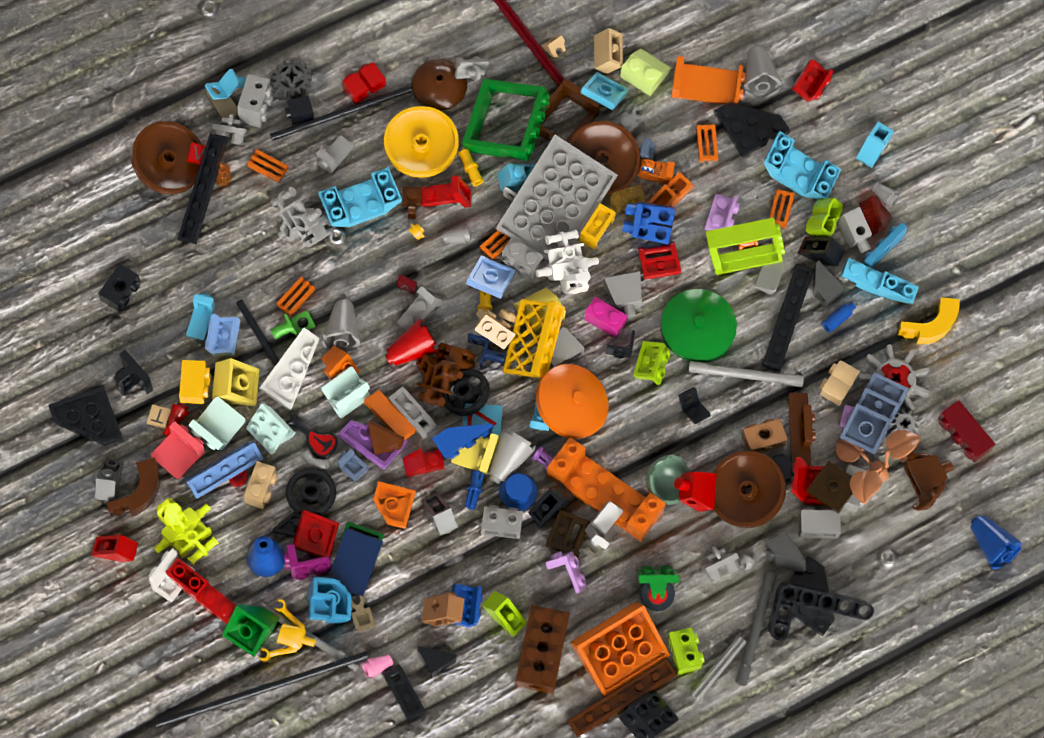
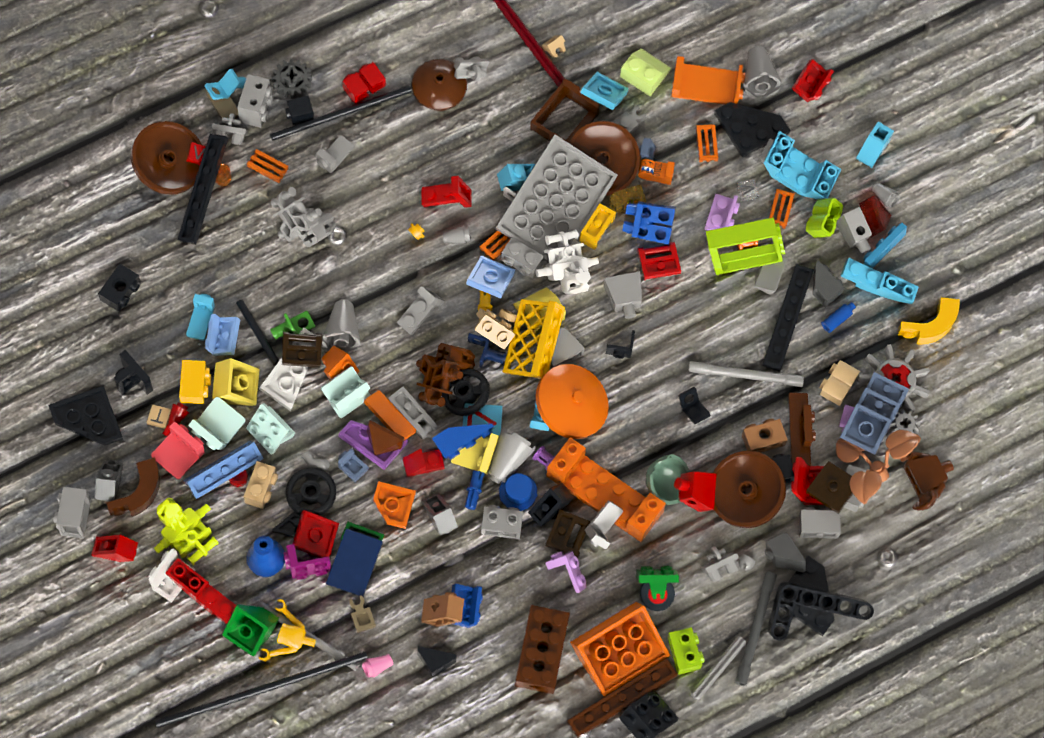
(73, 512): none -> light grey piece
(301, 355): none -> dark brown plate
(305, 284): orange tile -> none
(320, 444): black piece -> none
(328, 600): dark azure brick -> none
(362, 200): medium azure slope -> none
(404, 693): black plate -> none
(407, 284): dark red tile -> none
(411, 199): reddish brown plate -> none
(411, 345): red cone -> none
(421, 141): yellow dish -> none
(470, 167): yellow pin -> none
(480, 111): green window -> none
(504, 613): lime slope -> none
(605, 317): dark pink brick -> none
(608, 51): tan brick -> none
(652, 362): lime bracket -> none
(672, 192): orange slope -> none
(698, 325): green dish -> none
(821, 249): black slope -> none
(966, 431): dark red brick -> none
(995, 541): blue cone -> none

